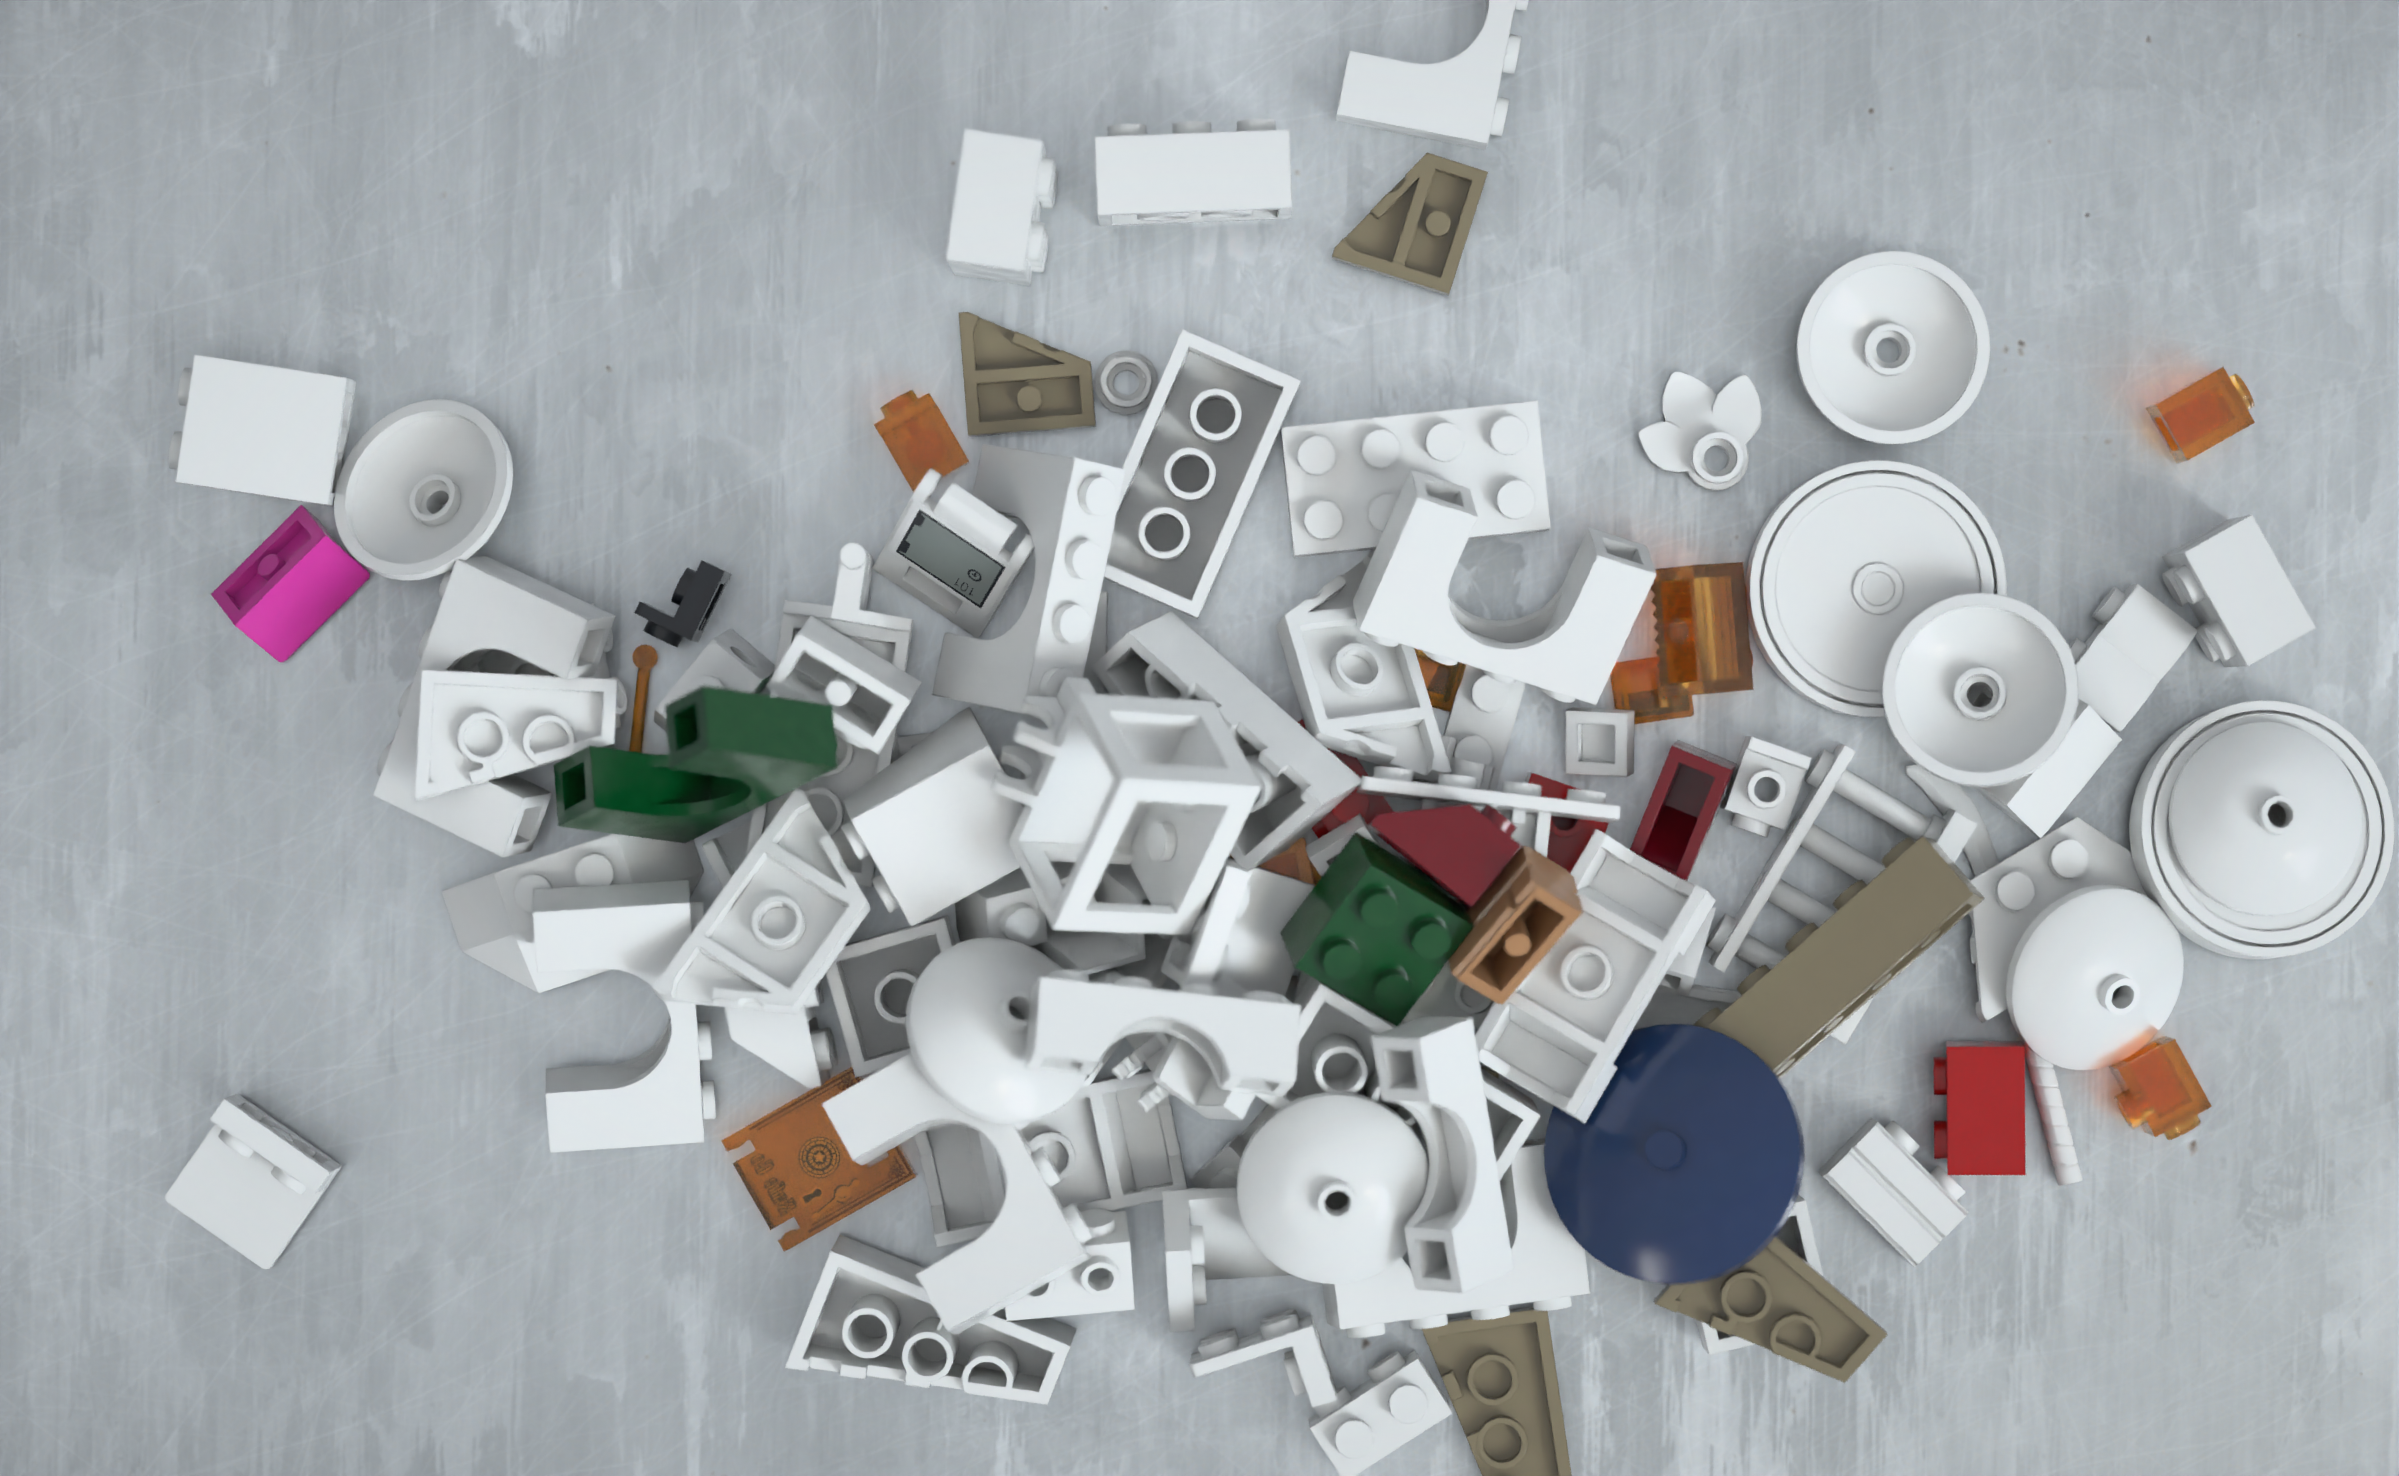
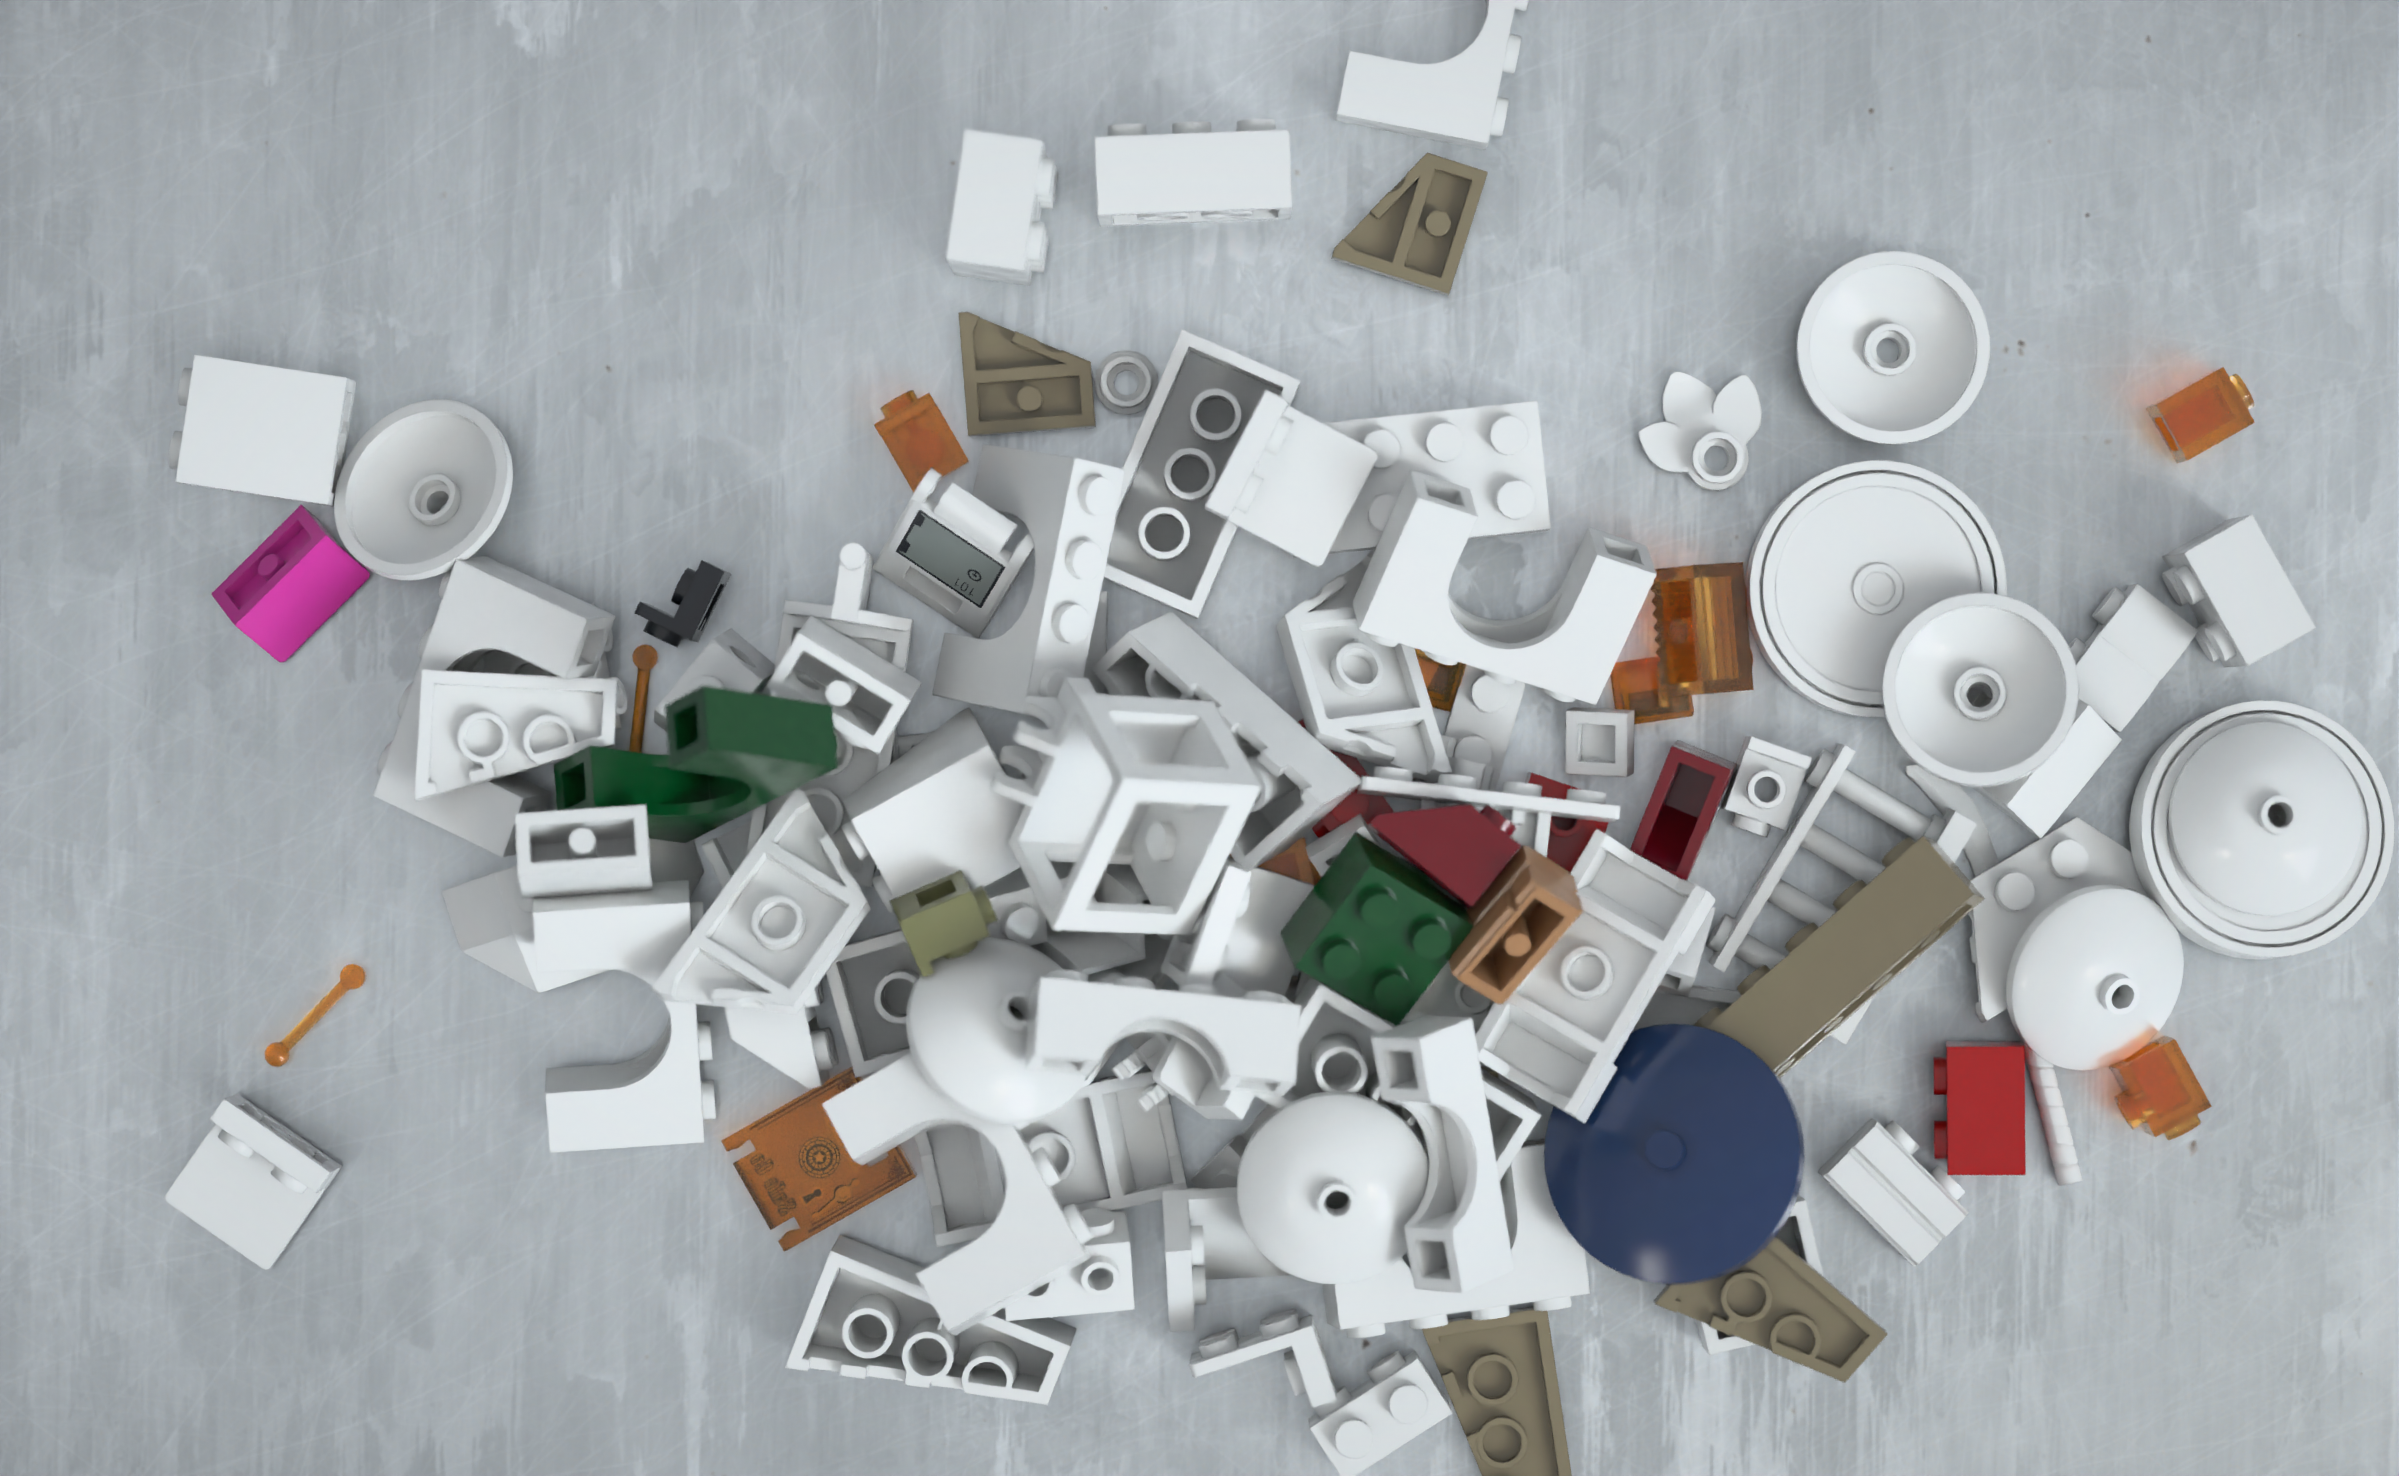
(351, 977): none -> clear orange hinge
(583, 851): none -> white brick
(943, 919): none -> olive brick
(1291, 480): none -> white bracket

